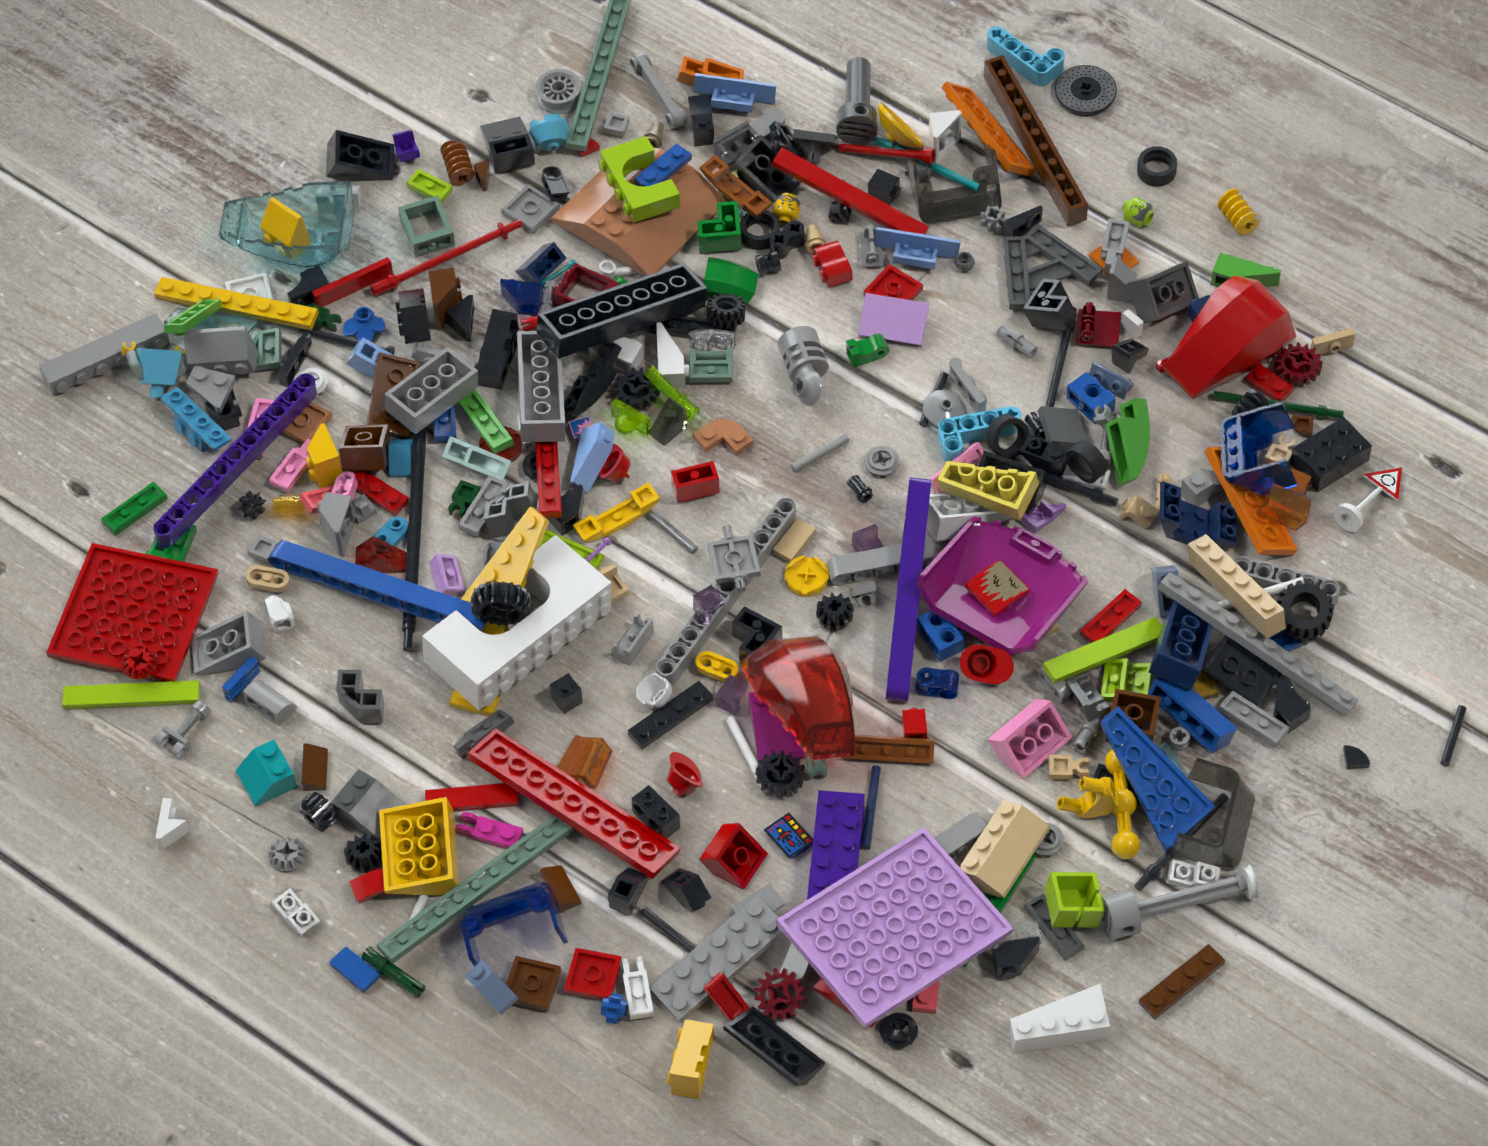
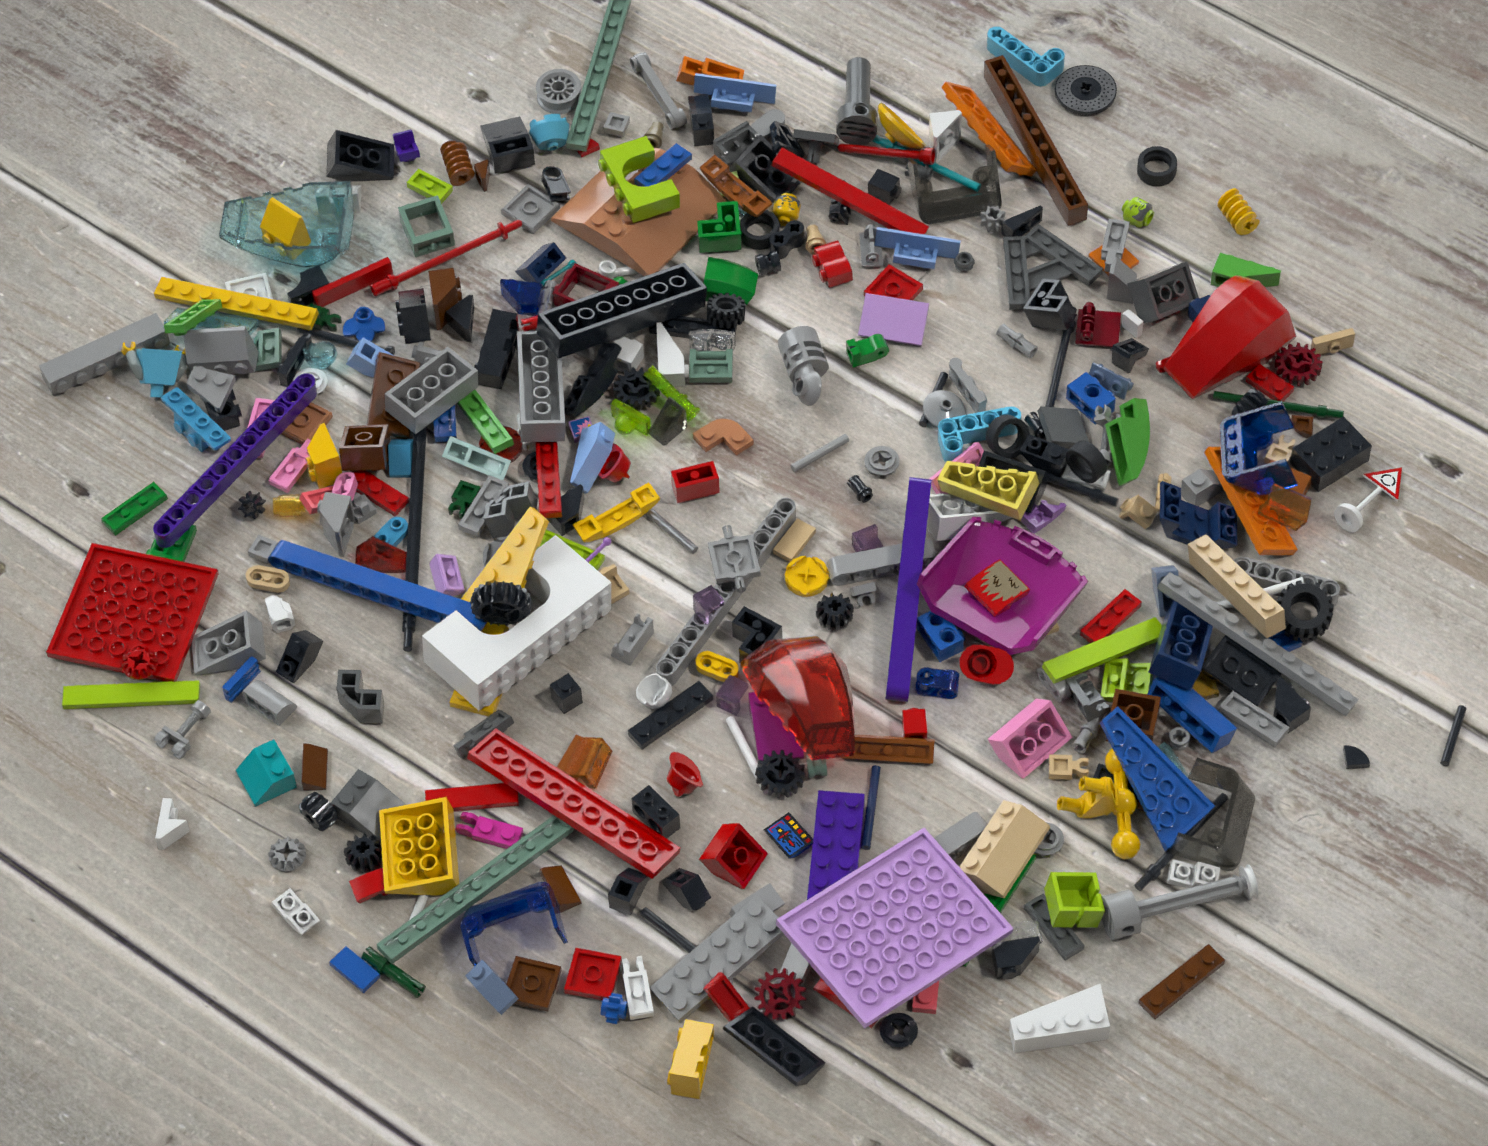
(299, 655): none -> black slope
(320, 355): none -> clear light blue hair

